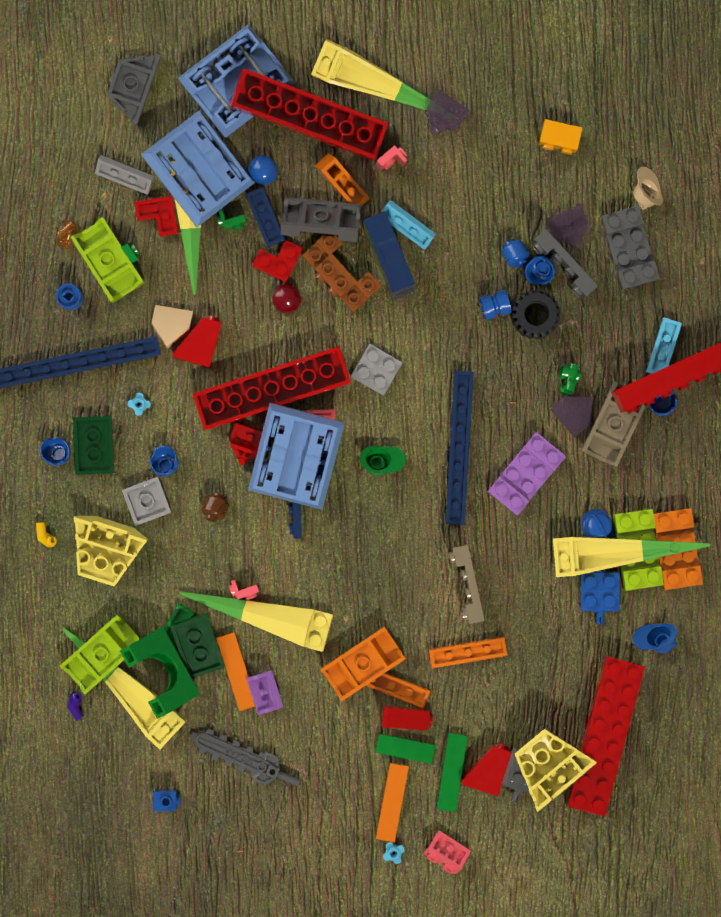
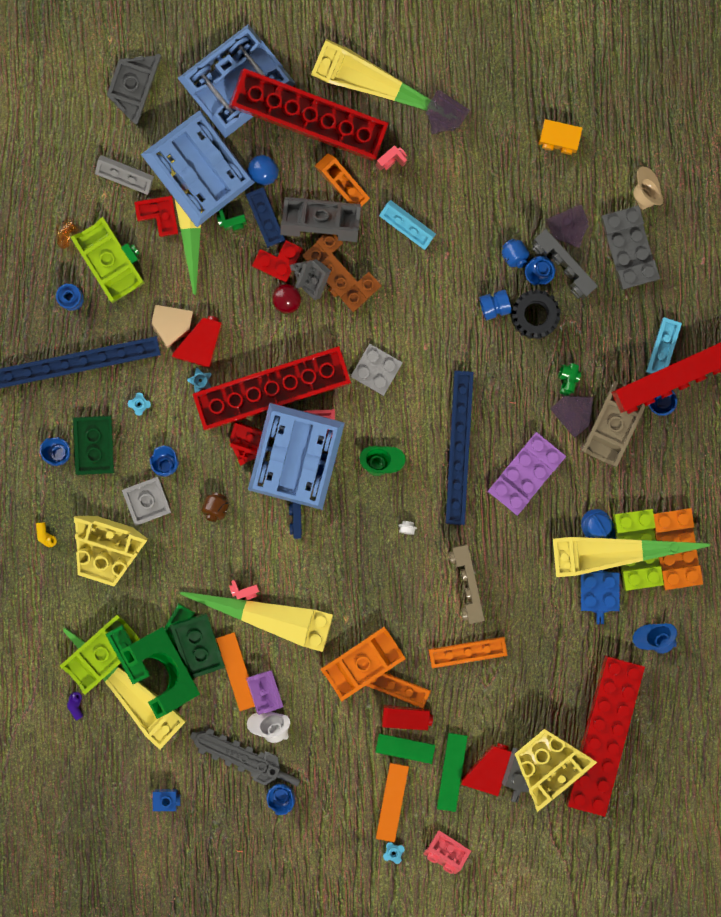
(120, 639): none -> green tile
(195, 380): none -> medium azure plate
(270, 726): none -> white piece
(281, 799): none -> blue hair
(311, 277): none -> dark grey slope
(388, 255): dark blue tile -> none
(407, 528): none -> white plate

